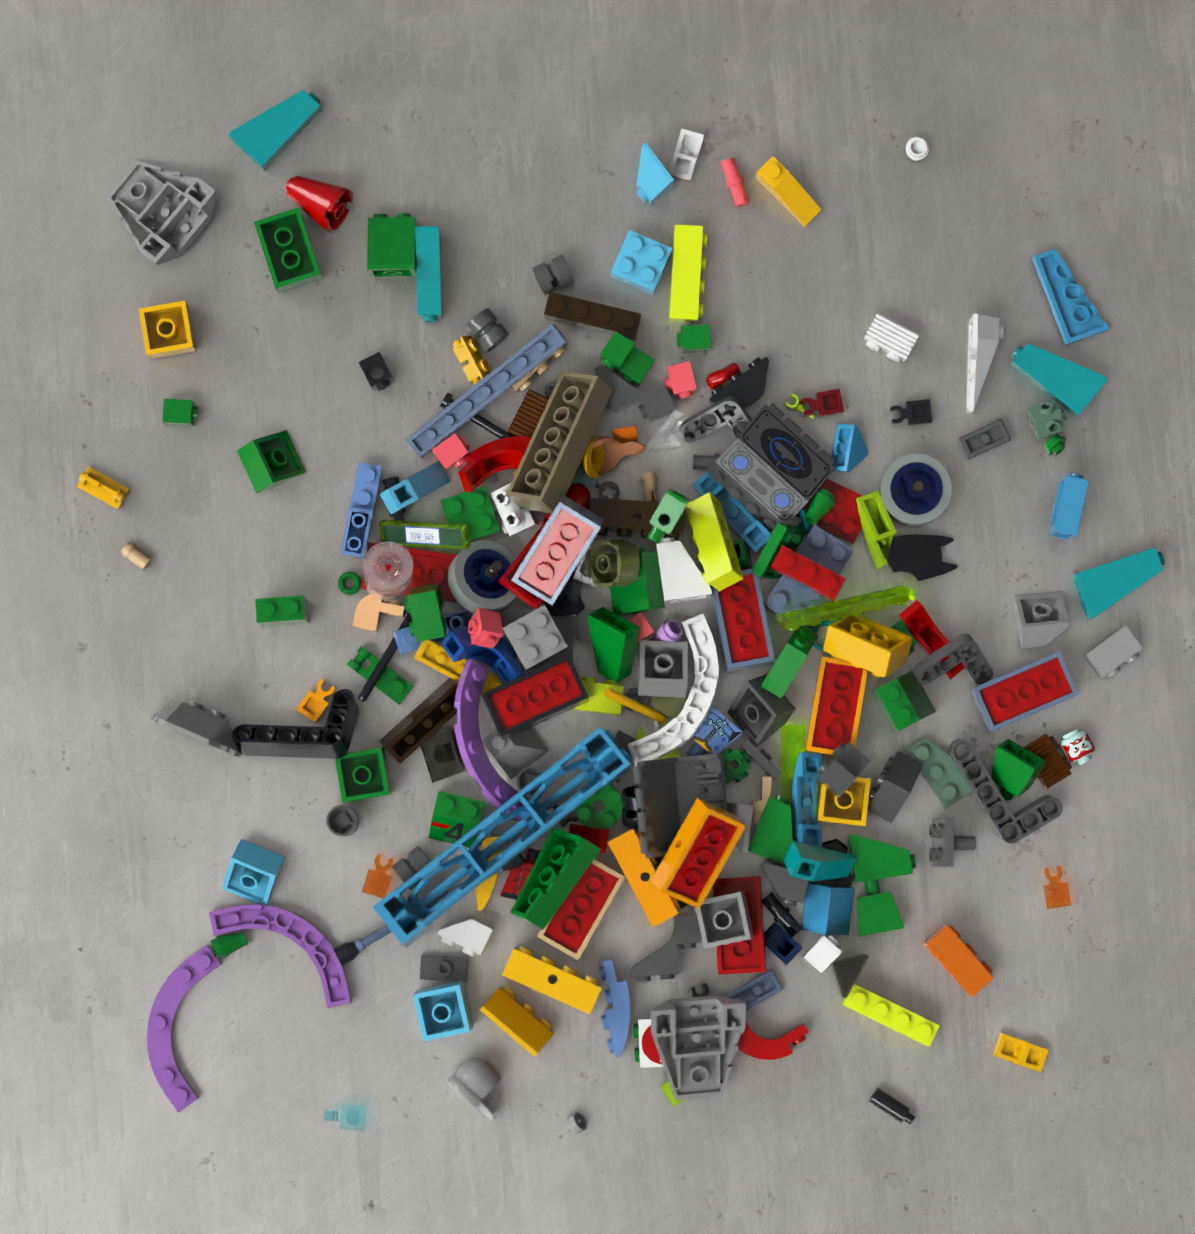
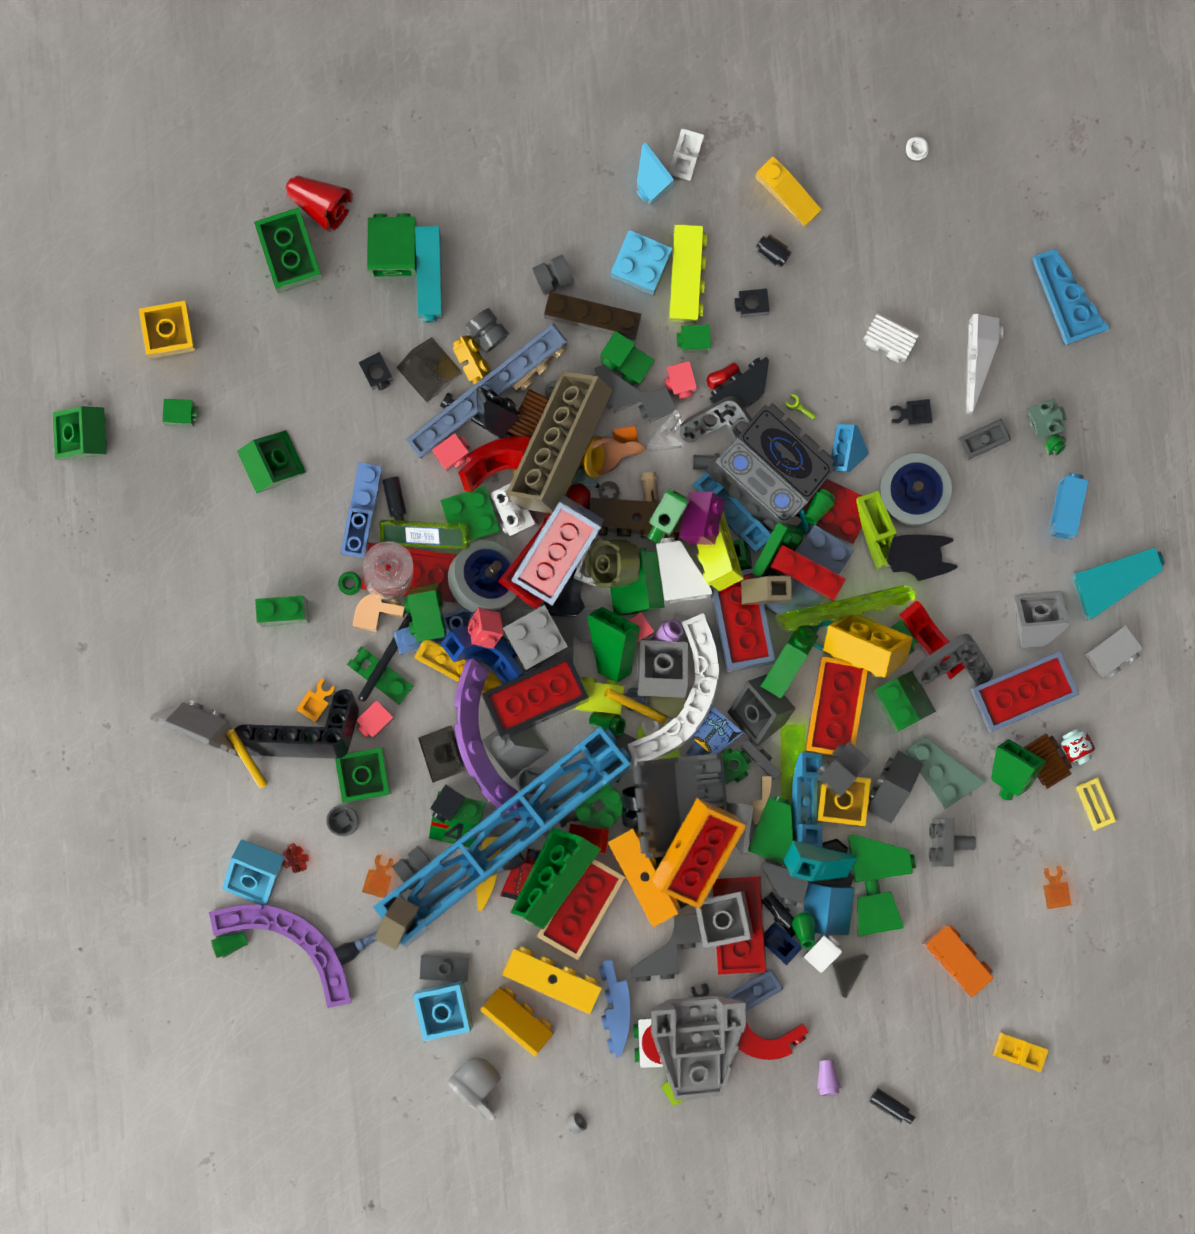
(79, 432): none -> green slope
(102, 487): yellow hinge -> none
(135, 555): tan pin -> none
(161, 1025): medium lavender plate -> none
(162, 209): light grey wedge -> none
(246, 758): none -> yellow bar
(276, 128): teal slope -> none
(294, 858): none -> clear red plant
(351, 1117): clear light blue plate -> none
(374, 720): none -> coral brick
(396, 922): none -> dark tan slope
(414, 487): medium azure slope -> none
(421, 722): dark brown brick -> none
(428, 369): none -> clear smoke slope
(447, 804): none -> black brick
(468, 934): white slope -> none
(495, 412): none -> black slope
(613, 722): none -> green cone
(702, 518): none -> magenta brick
(735, 182): coral pin -> none
(760, 295): none -> black brick
(766, 590): none -> dark tan slope
(773, 250): none -> black brick
(805, 929): none -> green cone
(826, 403): dark red plate -> none
(827, 1079): none -> lavender cone
(891, 1015): neon yellow brick -> none
(995, 798): dark grey beam -> none
(1059, 378): teal slope -> none
(1087, 785): none -> light yellow tile

